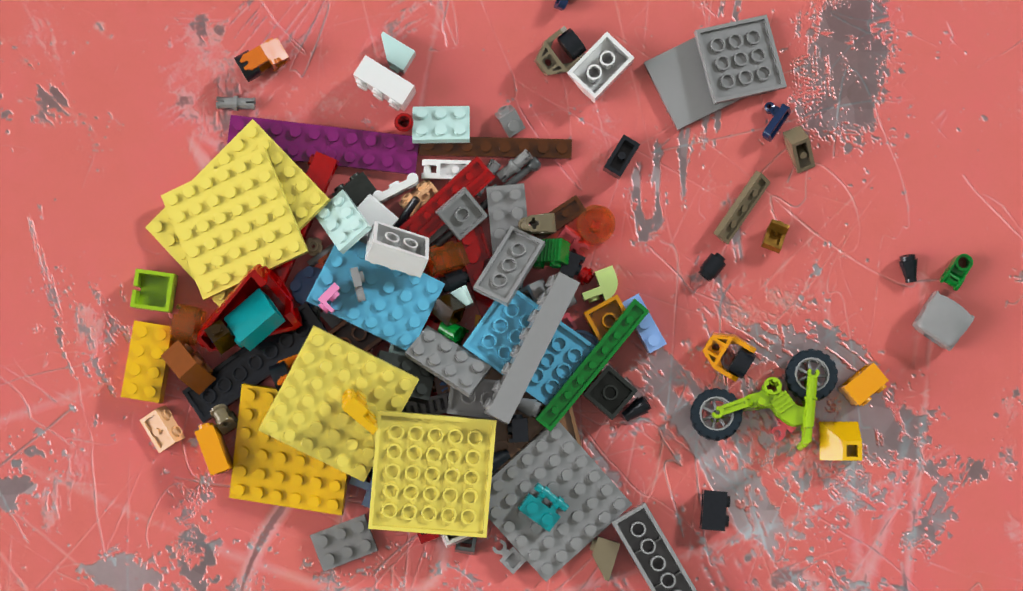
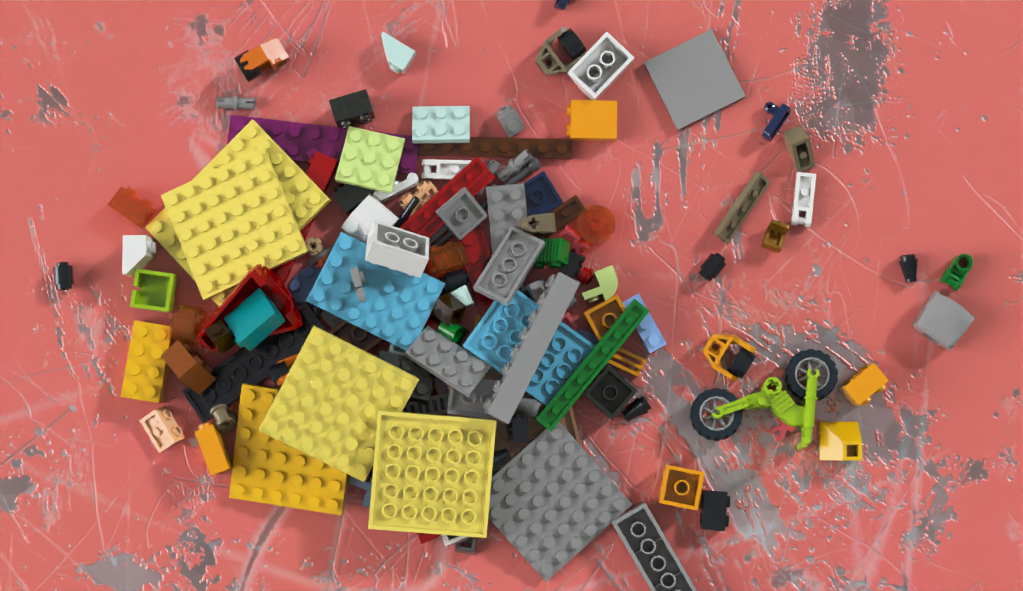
(63, 276): none -> black brick
(132, 207): none -> clear orange brick
(137, 253): none -> white slope
(330, 294): bright pink bracket -> none
(343, 222): light aqua plate -> none
(344, 542): light grey plate -> none
(352, 109): none -> pearl dark grey brick
(356, 406): yellow plate -> none
(370, 160): none -> yellowish green plate
(384, 84): white brick -> none
(401, 118): red cone -> none
(511, 558): light grey plate -> none
(540, 512): teal plate -> none
(541, 195): none -> dark blue tile
(592, 120): none -> light orange brick
(604, 553): dark tan slope -> none
(621, 157): black brick -> none
(639, 366): none -> light orange tile
(681, 487): none -> light orange brick
(740, 59): light grey plate -> none
(803, 198): none -> white plate

